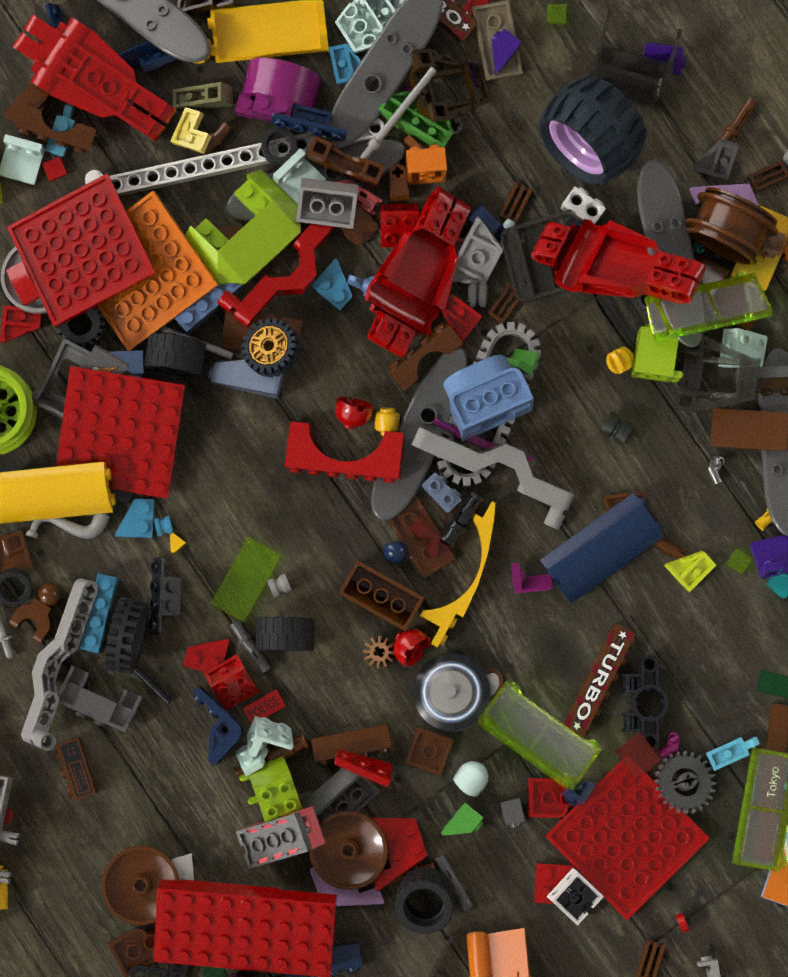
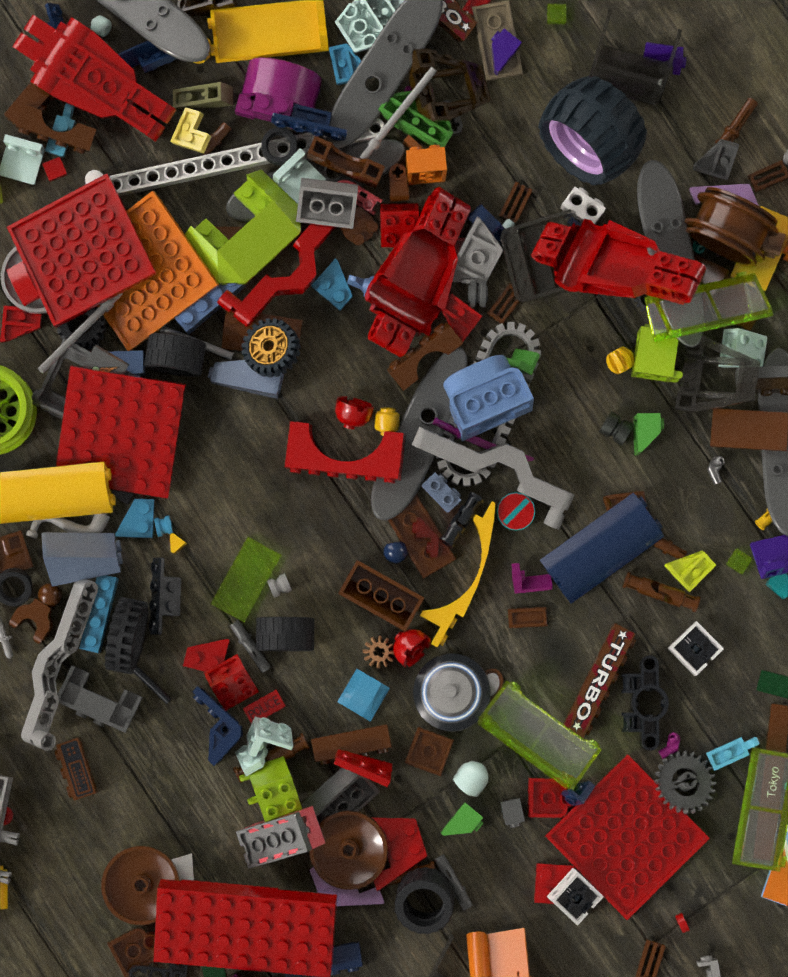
(80, 556): none -> sand blue slope
(101, 25): none -> light aqua piece
(106, 306): none -> light grey bar
(363, 695): none -> dark azure slope
(516, 511): none -> red piece
(527, 617): none -> reddish brown tile
(637, 755): clear red piece -> none
(646, 429): none -> bright green slope
(664, 593): none -> reddish brown piece
(695, 648): none -> piece

